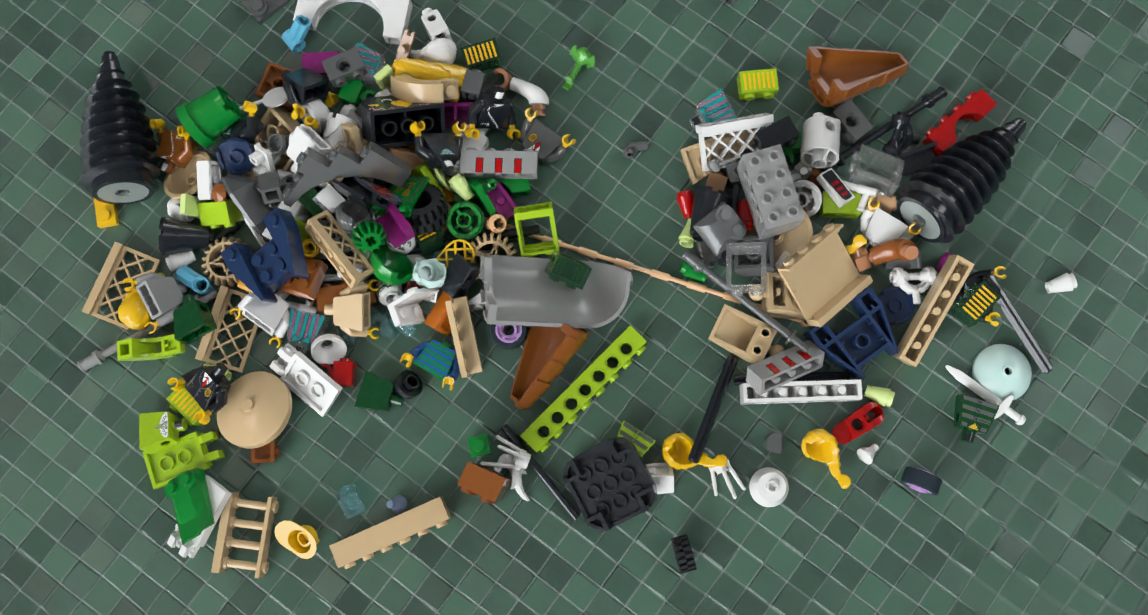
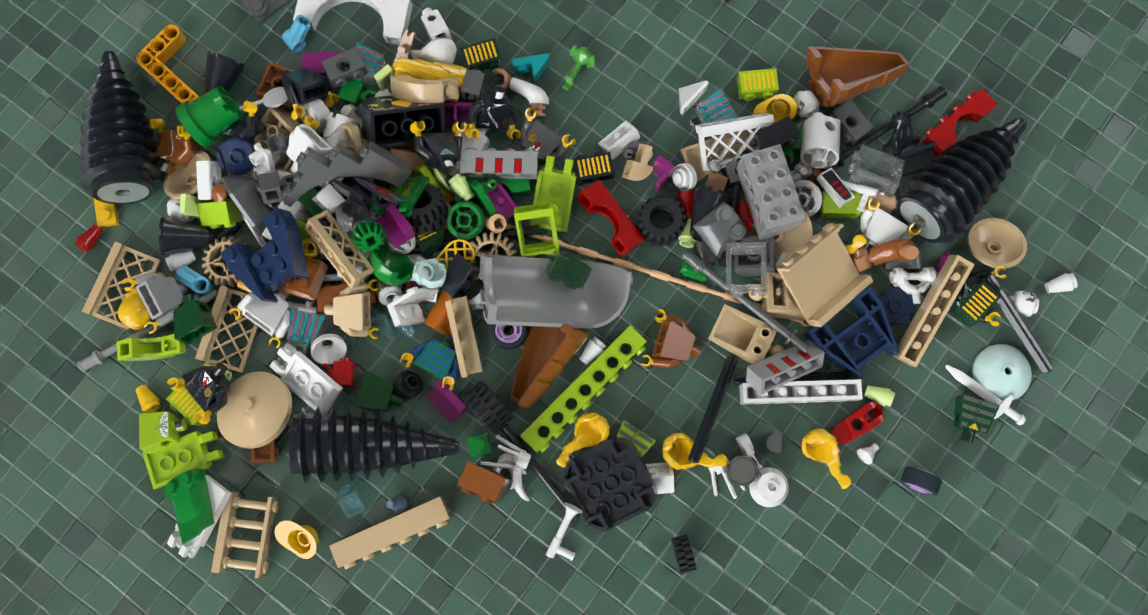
(88, 239): none -> red cone
(148, 400): none -> yellow cone
(159, 58): none -> light orange beam
(221, 72): none -> black cone
(353, 445): none -> black cone
(446, 402): none -> magenta panel
(487, 406): none -> black tyre
(536, 63): none -> teal slope
(555, 547): none -> white piece
(558, 188): none -> lime tile
(589, 431): none -> yellow hair
(592, 350): none -> white cone
(593, 167): none -> black brick
(599, 200): none -> red arch
(619, 139): none -> white slope
(638, 169): none -> tan brick
(664, 170): none -> magenta panel
(665, 205): none -> black tyre
(673, 343): none -> torso
(684, 177): none -> white plate
(690, 94): none -> white slope
(743, 470): none -> pearl dark grey piece
(746, 446): none -> white connector
(778, 105): none -> yellow piece
(806, 104): none -> white head
(1000, 235): none -> tan dish
(1024, 303): none -> white head

